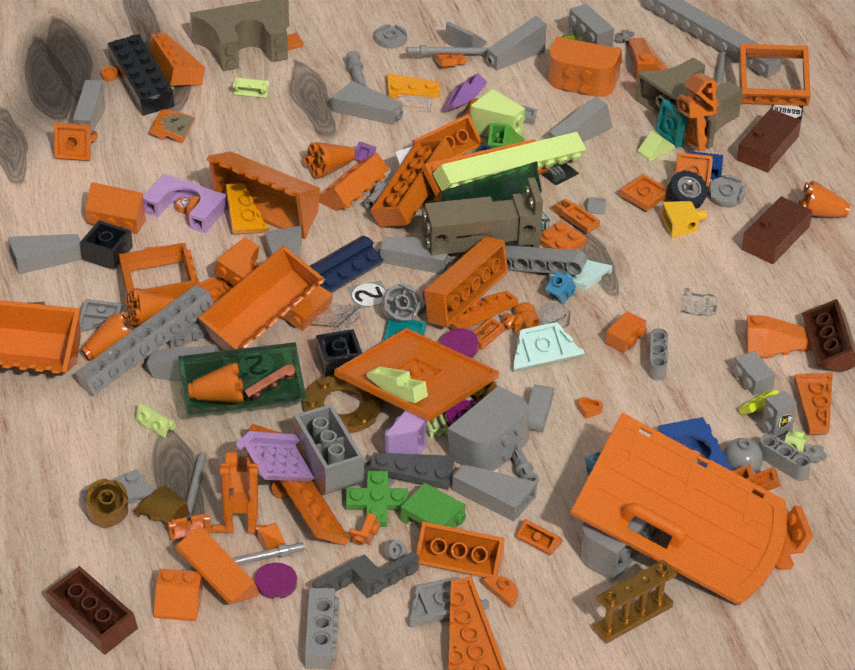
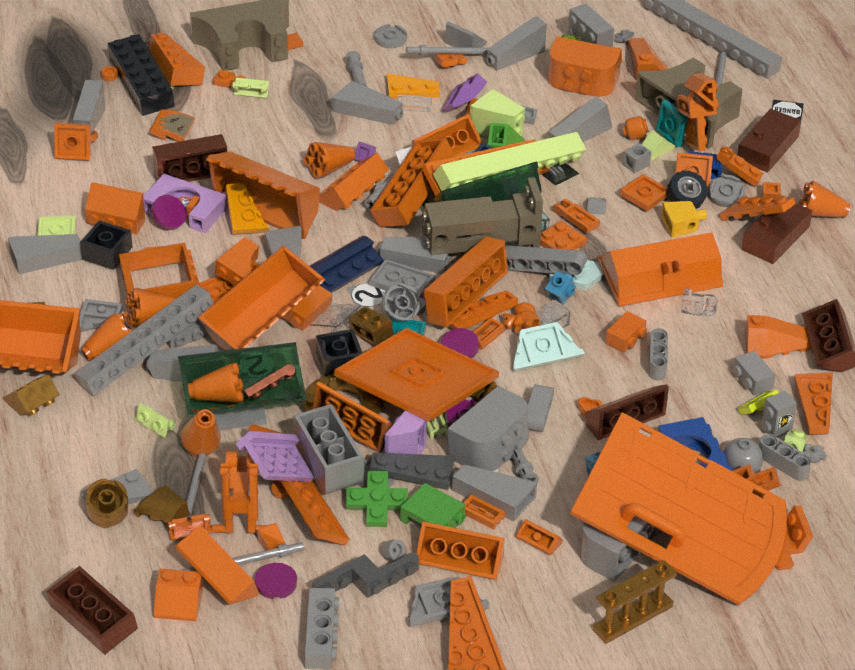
(32, 395): none -> pearl gold slope
(57, 225): none -> yellowish green plate
(168, 212): none -> magenta tile
(187, 158): none -> copper brick
(201, 434): none -> orange cone
(225, 78): none -> orange plate
(240, 417): none -> light grey tile
(359, 421): none -> orange slope
(370, 528): orange bracket -> none
(371, 325): none -> pearl gold brick
(394, 273): none -> light grey tile
(399, 383): yellowish green slope -> none
(480, 514): none -> orange tile
(502, 588): orange plate -> none
(635, 128): none -> orange head
(636, 158): none -> light grey brick
(641, 406): none -> copper slope
(663, 269): none -> orange piece
(739, 166): none -> orange hinge
(757, 205): none -> orange wing
(771, 189): none -> orange plate
(774, 96): orange window -> none

